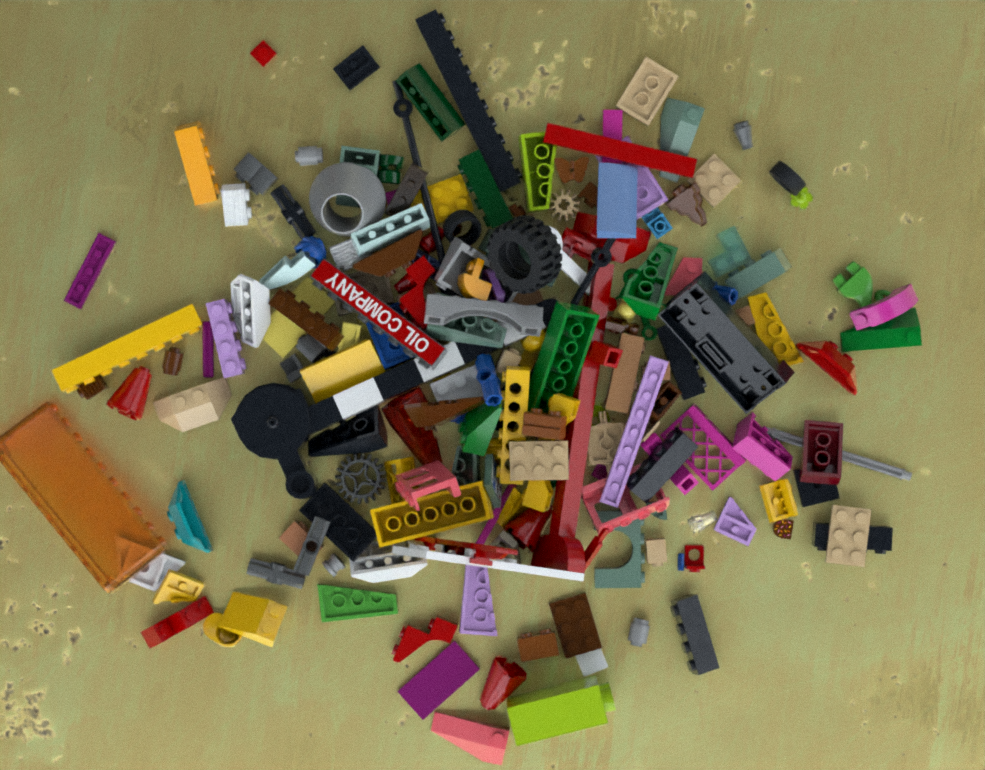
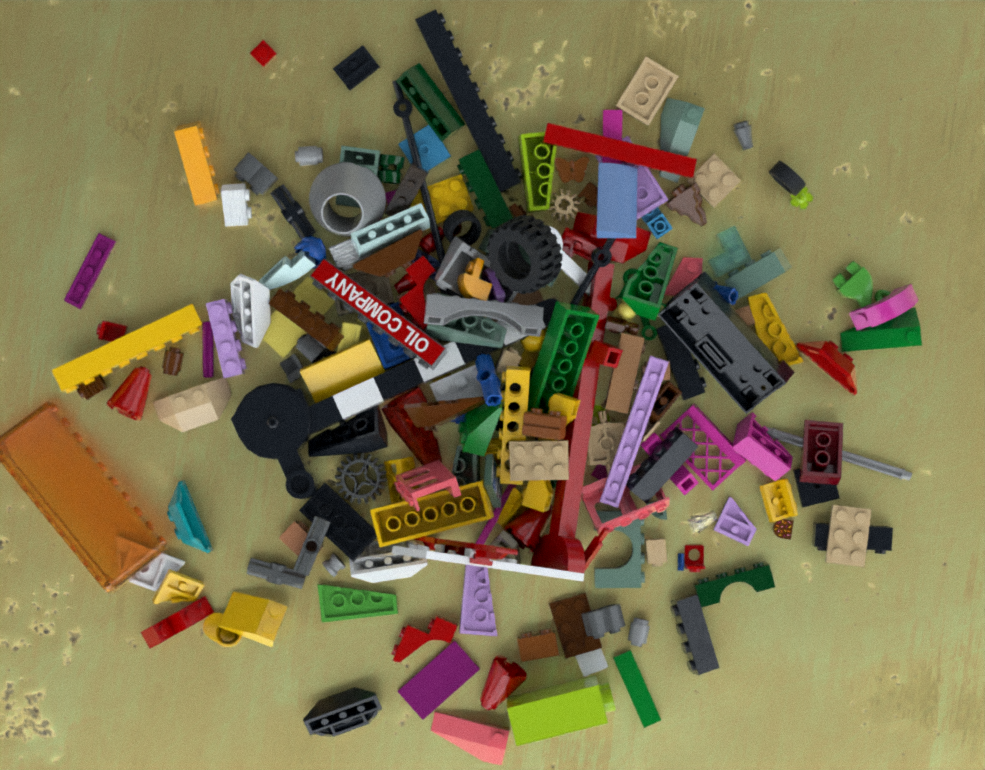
(110, 331): none -> red bracket
(342, 712): none -> black wedge
(429, 146): none -> dark azure plate
(603, 620): none -> dark grey brick
(637, 688): none -> green tile
(710, 590): none -> dark green arch

